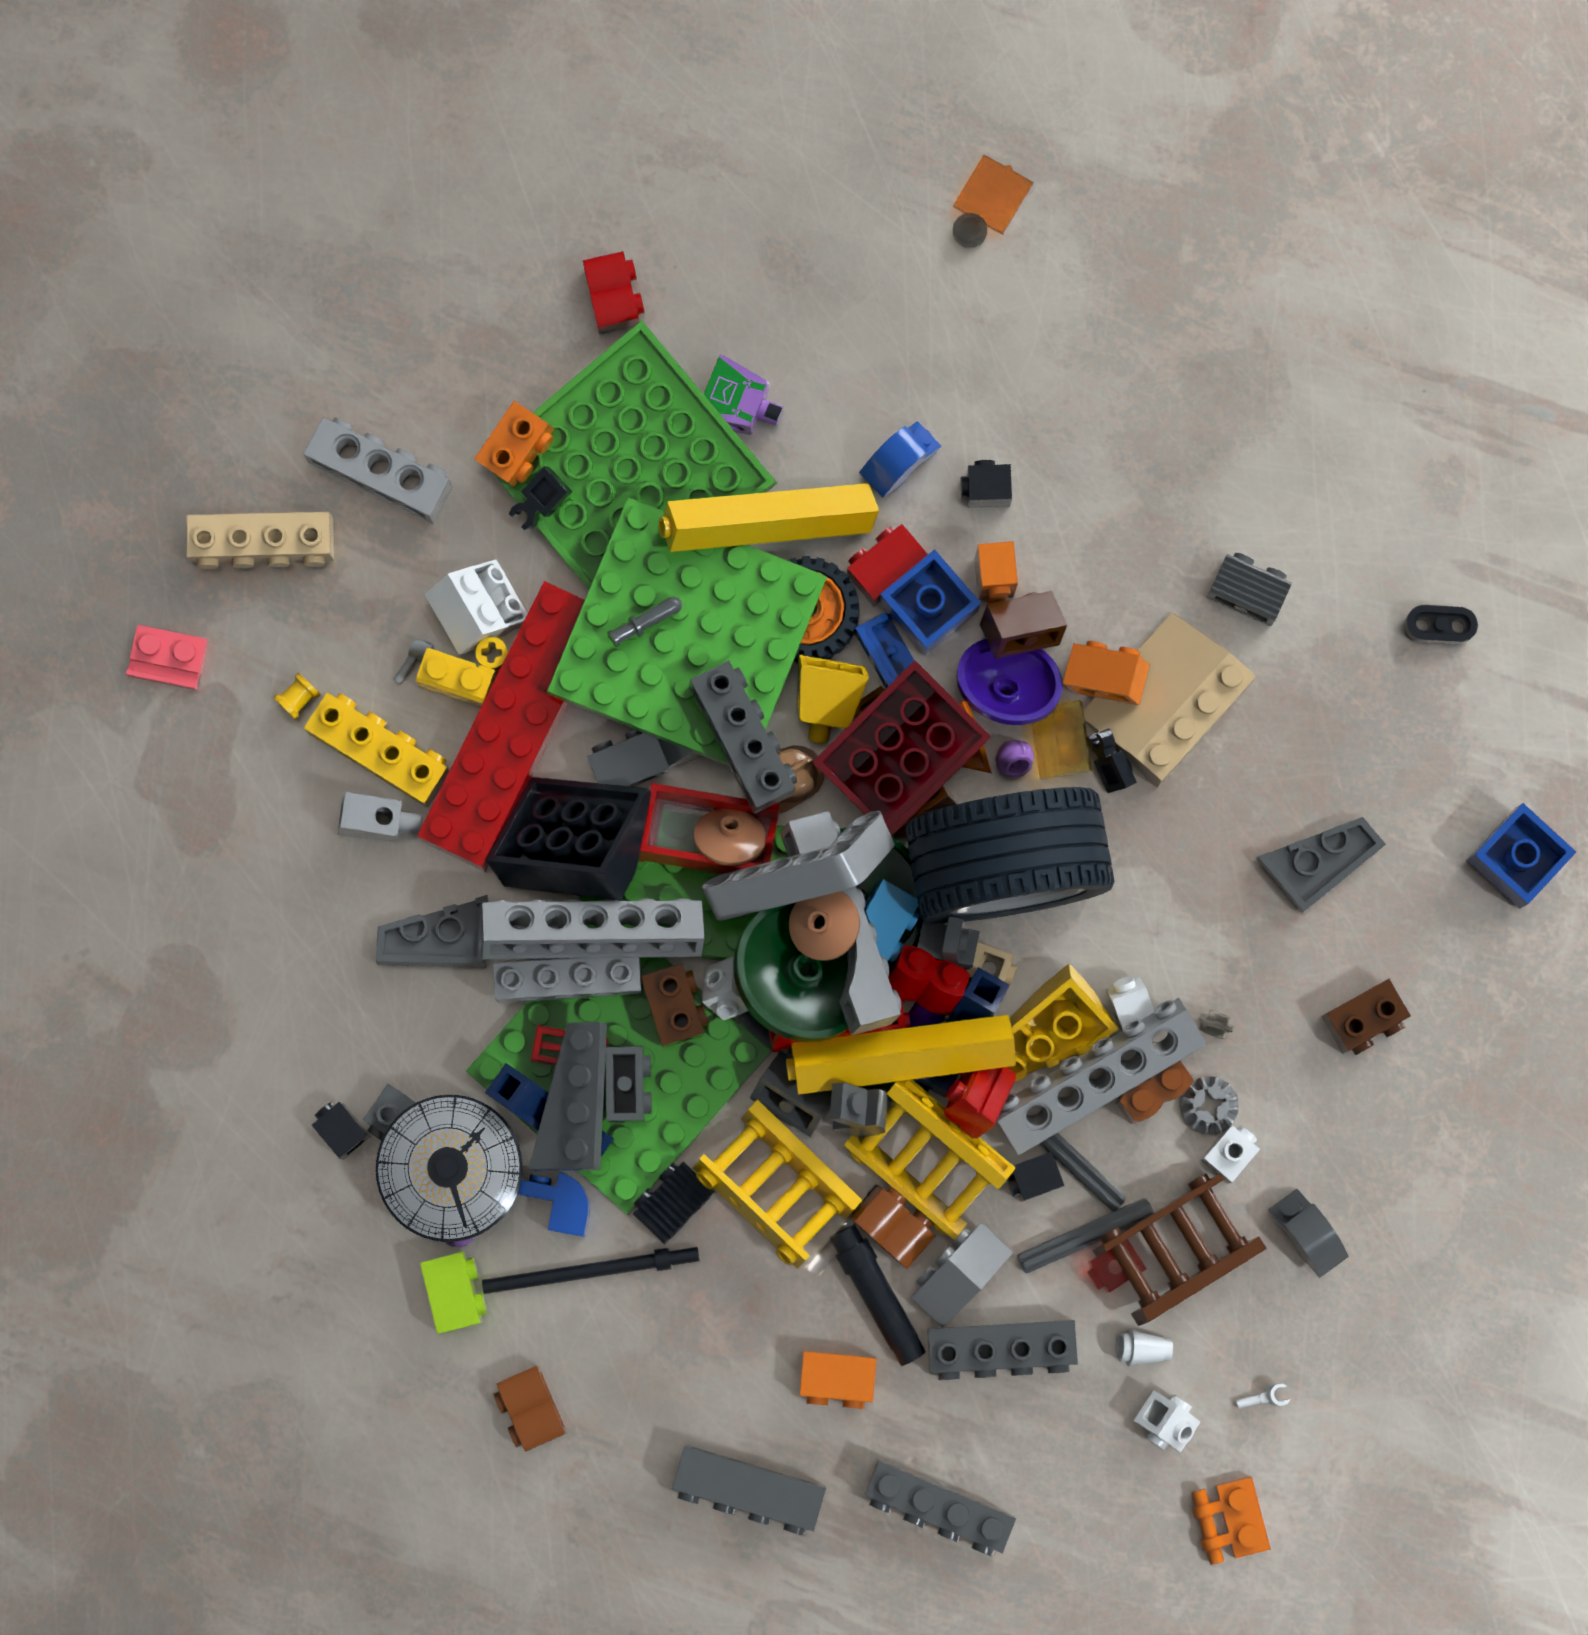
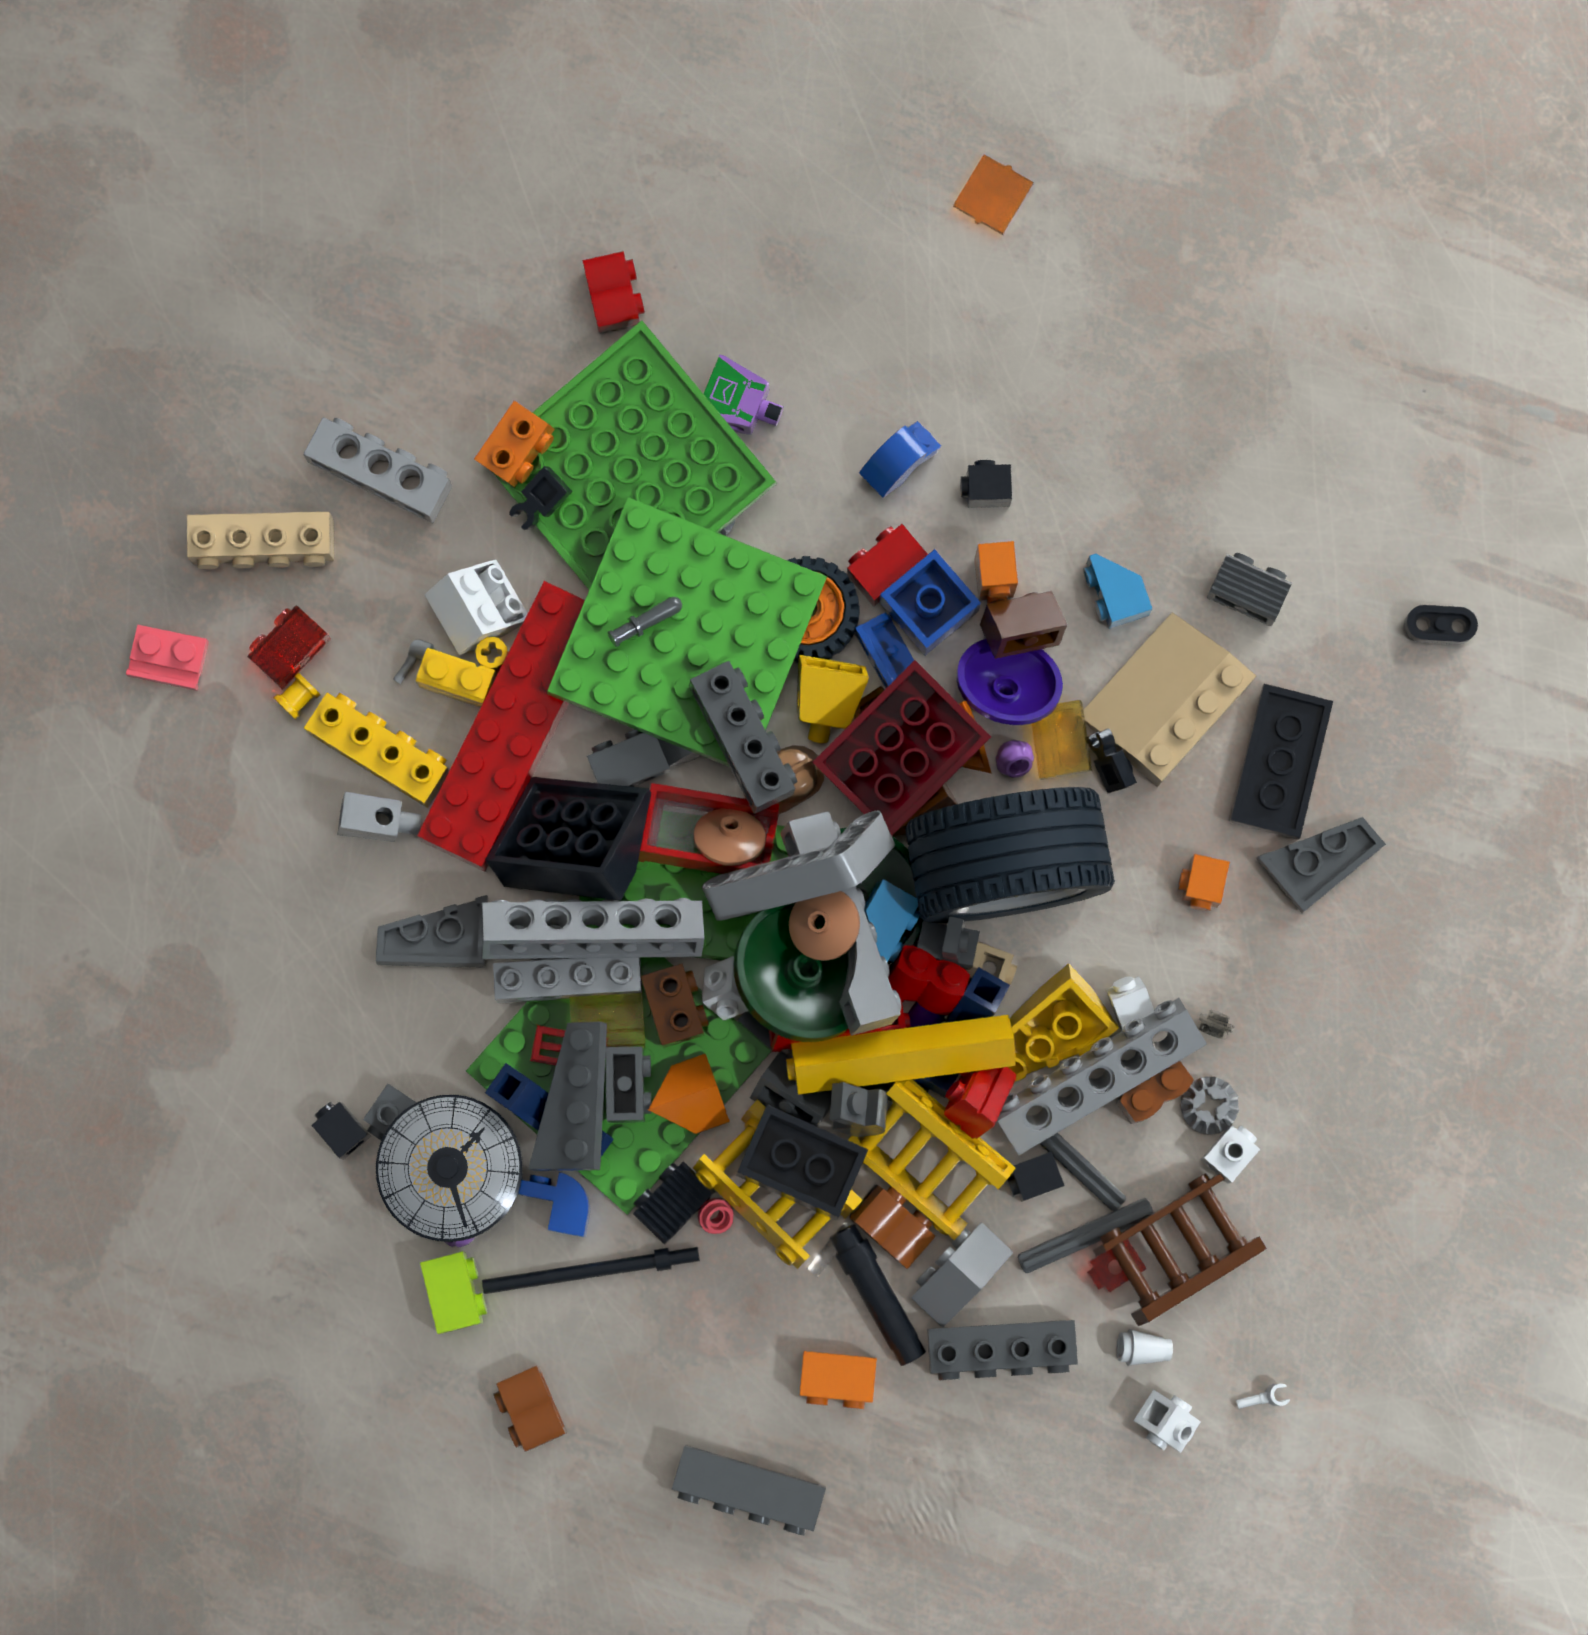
(288, 646): none -> clear red brick
(619, 1011): none -> clear yellow plate
(690, 1096): none -> orange slope
(721, 1222): none -> coral plate
(768, 517): yellow brick -> none
(802, 1162): none -> black brick
(942, 1507): dark grey brick -> none
(969, 230): clear smoke plate -> none
(1106, 672): orange brick -> none
(1119, 591): none -> dark azure slope
(1204, 882): none -> orange brick
(1241, 1517): orange plate -> none
(1281, 761): none -> black plate
(1310, 1232): dark grey brick -> none
(1366, 1017): reddish brown brick -> none
(1521, 856): blue brick -> none

